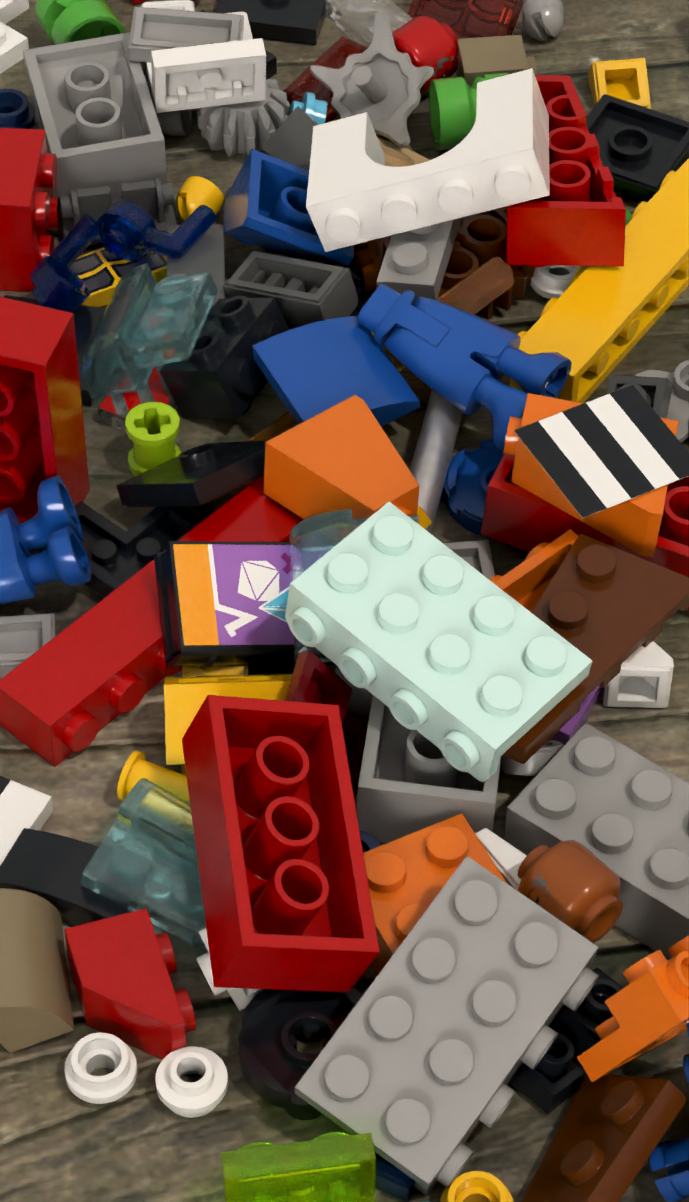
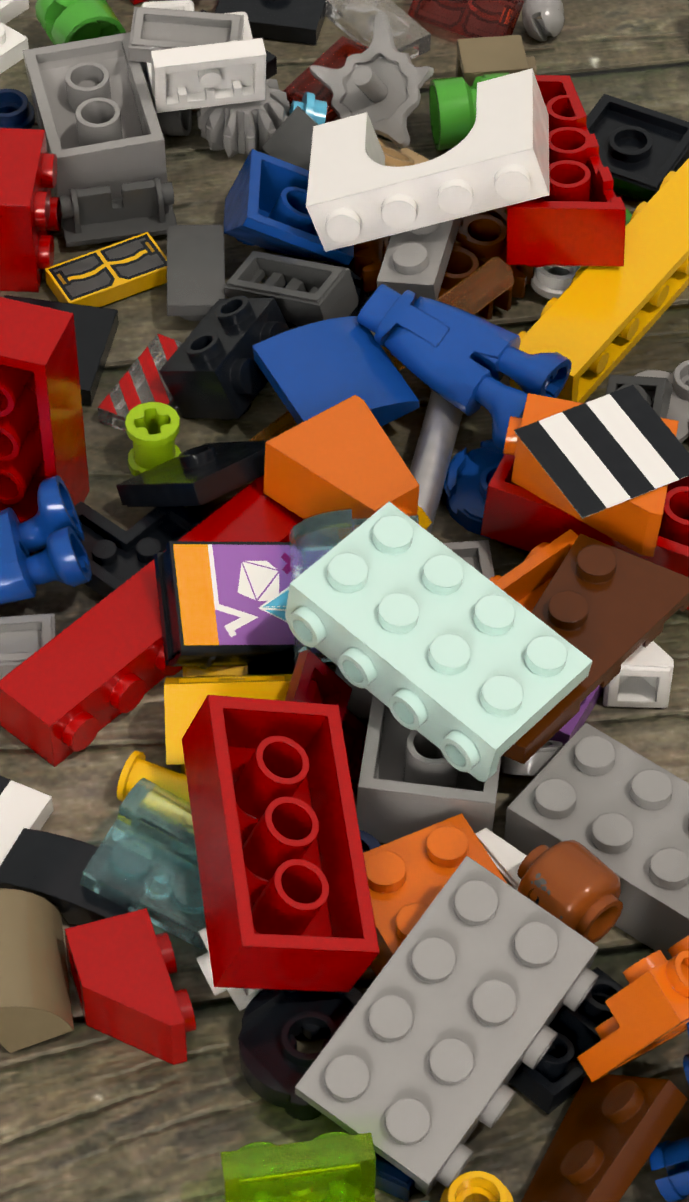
(53, 280): clear blue plate -> none
(96, 1052): white plate -> none
(132, 233): clear blue plate -> none
(144, 328): clear light blue brick -> none
(197, 1097): white plate -> none
(198, 192): yellow hinge -> none
(429, 45): red head -> none
(620, 79): yellow slope -> none

